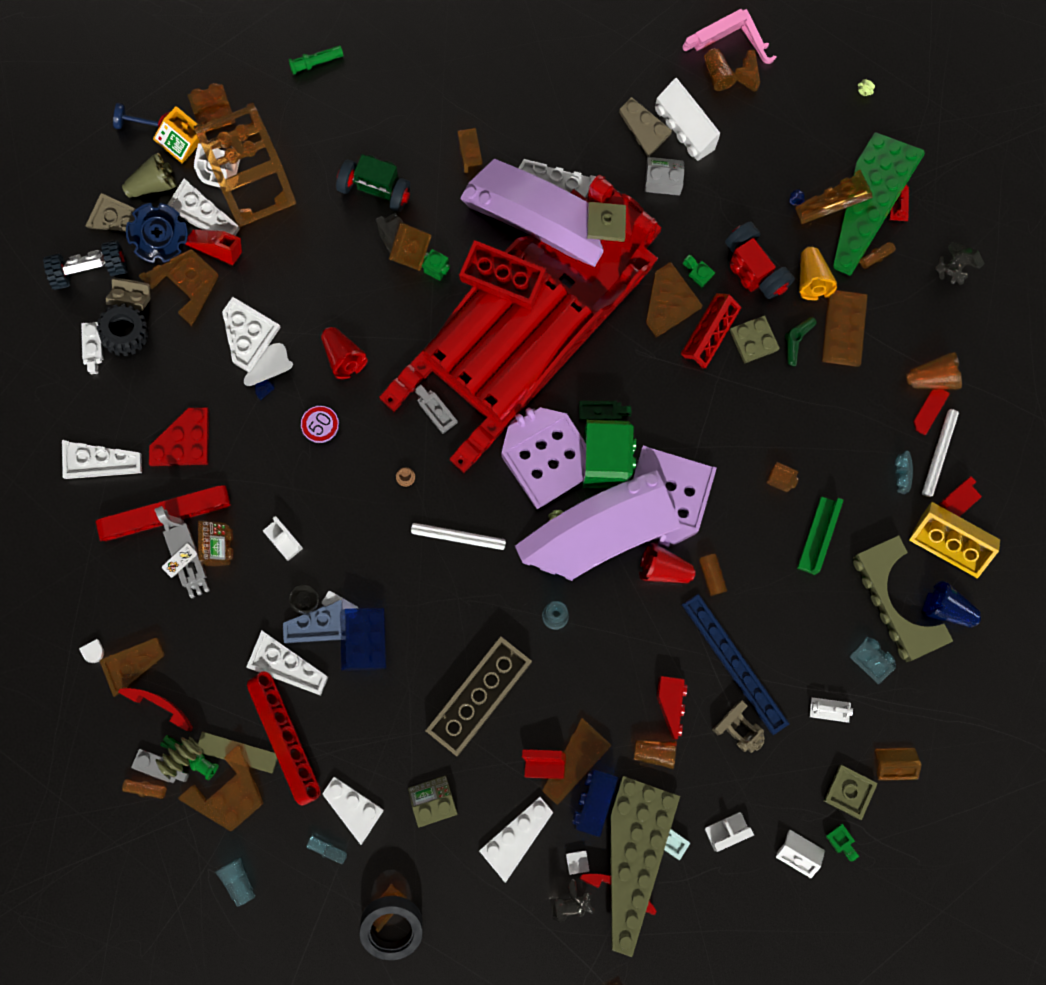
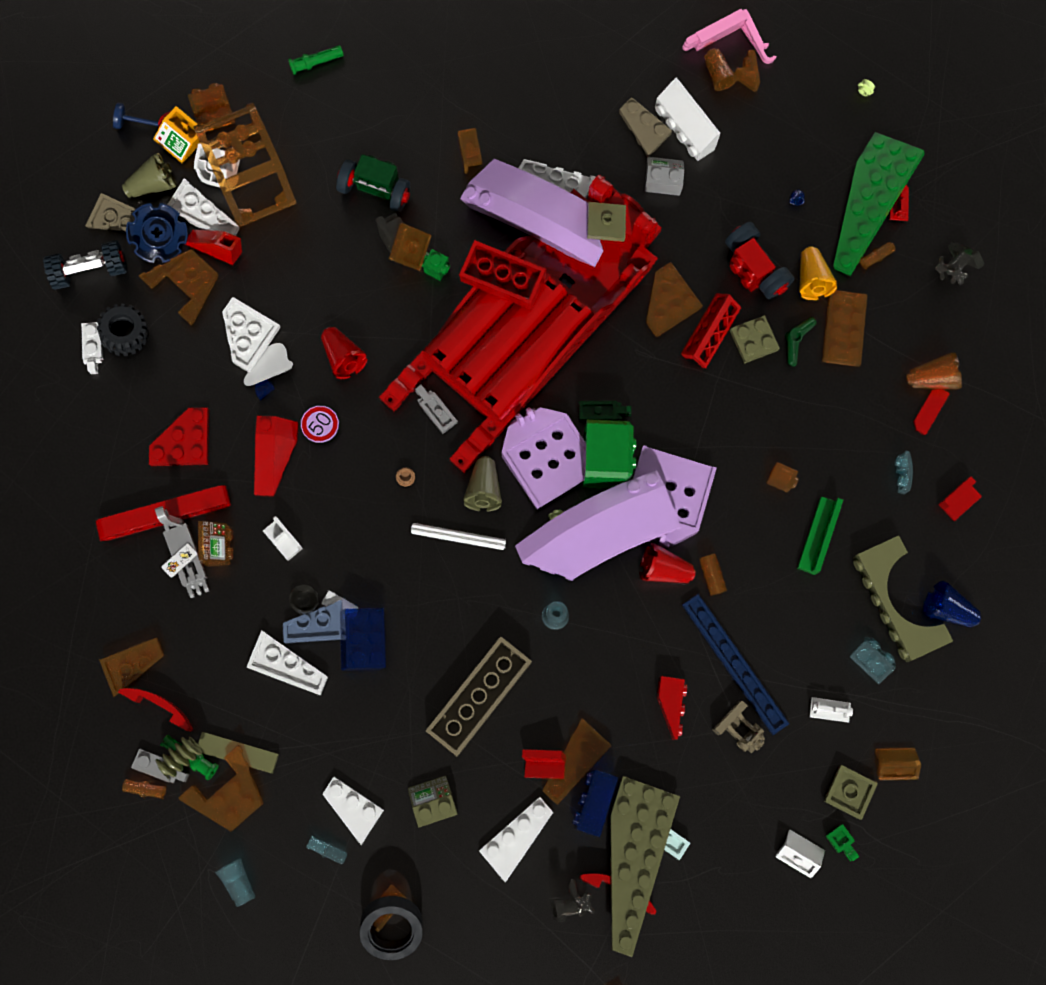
(93, 461): white wing -> none
(93, 651): white tile -> none
(129, 293): dark tan bracket -> none
(273, 446): none -> red wedge
(283, 738): red beam -> none
(483, 486): none -> olive cone
(577, 862): white tile -> none
(656, 752): clear orange plant -> none
(699, 272): green plate -> none
(728, 832): white panel -> none
(844, 195): clear orange wing -> none
(940, 453): white axle -> none
(955, 540): yellow slope -> none

